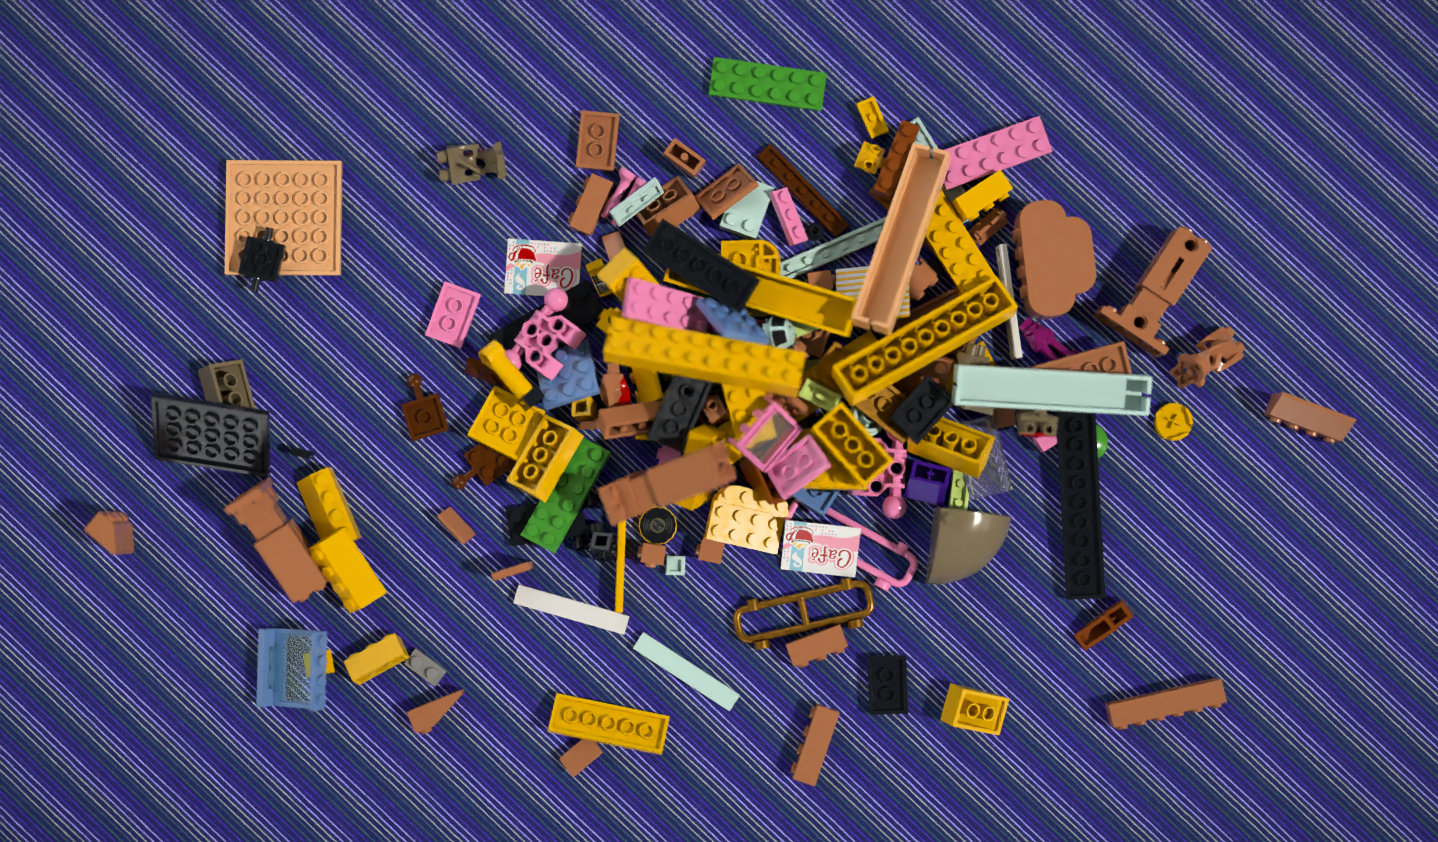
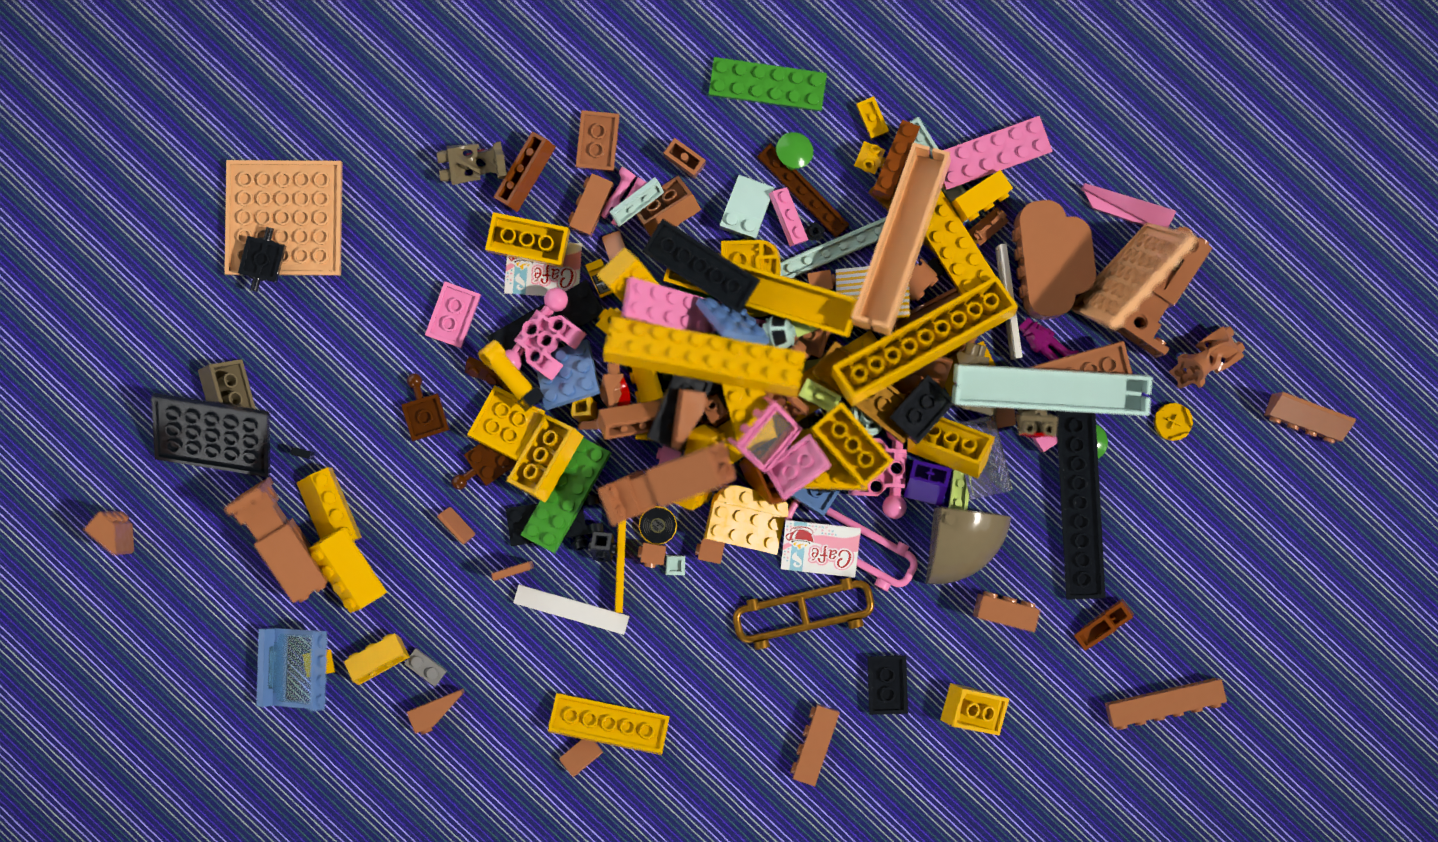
(524, 171): none -> dark orange brick
(527, 240): none -> yellow brick
(686, 671): light aqua tile -> none
(688, 411): none -> nougat slope
(726, 191): nougat tile -> none
(794, 150): none -> bright green dish
(816, 646): nougat brick -> none
(1006, 611): none -> nougat brick
(1127, 207): none -> bright pink wedge
(1133, 274): none -> light nougat plate

